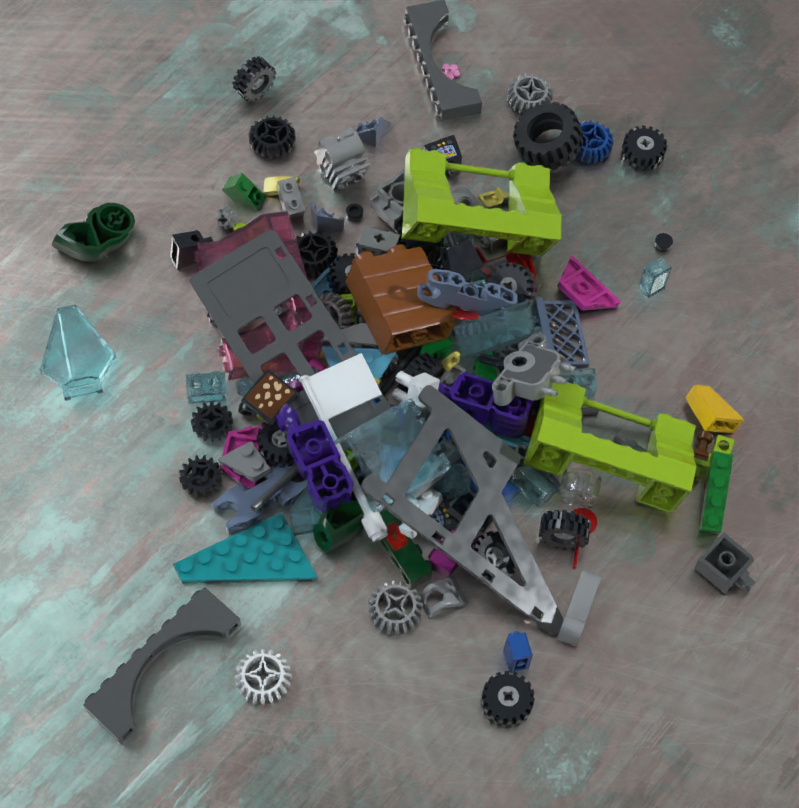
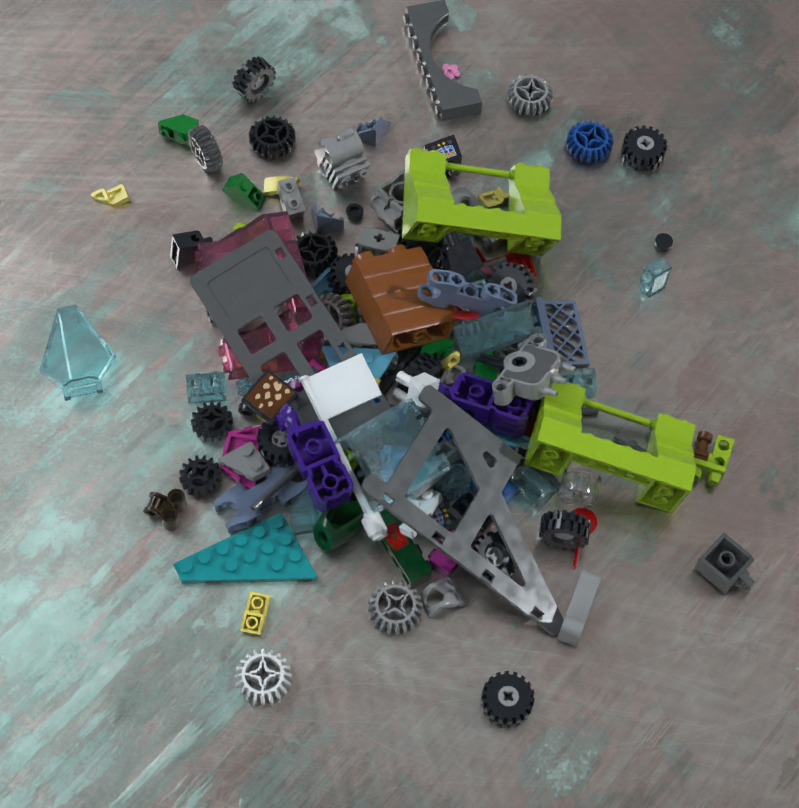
(99, 233): dark green piece -> none
(112, 197): none -> light yellow slope
(163, 507): none -> dark brown piece
(177, 128): none -> green slope
(198, 618): dark grey arch -> none
(205, 148): none -> dark grey gear
(226, 218): light grey gear -> none
(255, 613): none -> light yellow slope
(517, 652): blue brick -> none
(542, 119): black tyre -> none
(585, 288): dark pink wing -> none
(713, 410): yellow slope -> none
(716, 493): green brick -> none

